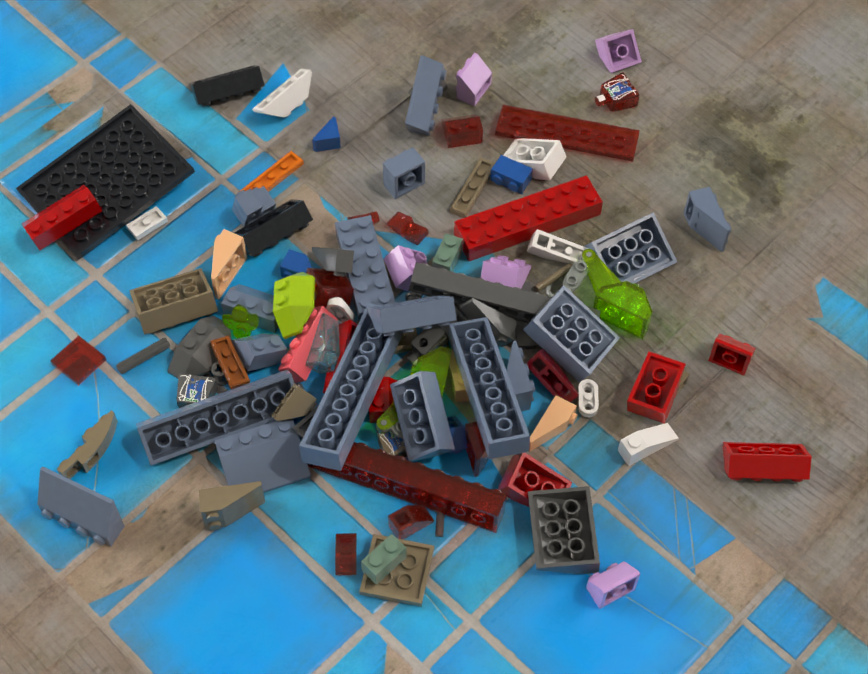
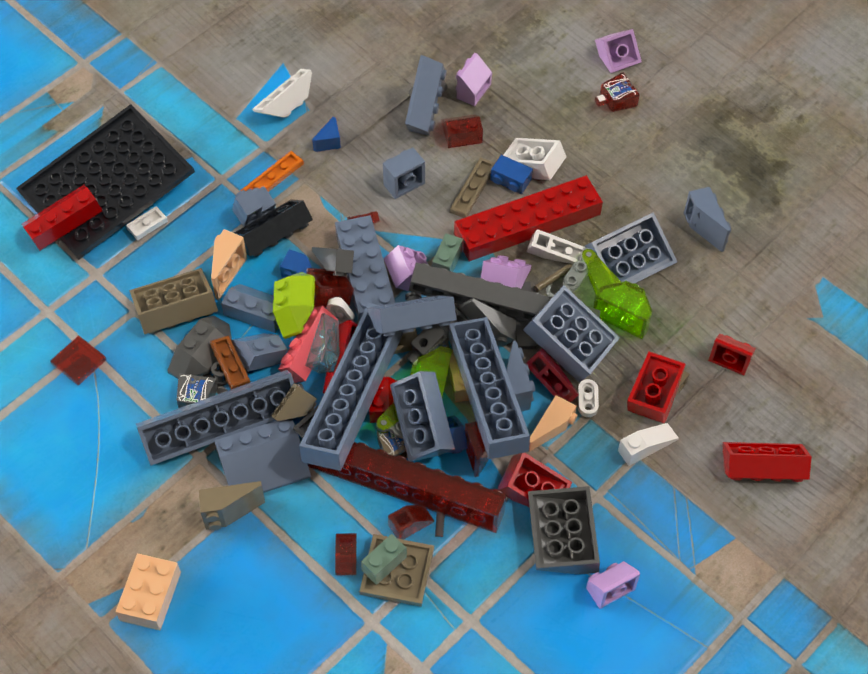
(78, 507): sand blue slope -> none
(95, 444): dark tan slope -> none
(143, 355): dark grey axle -> none
(148, 592): none -> light nougat brick
(227, 84): black slope -> none
(241, 320): clear neon green plate -> none
(405, 227): clear red slope -> none
(572, 132): clear red plate -> none

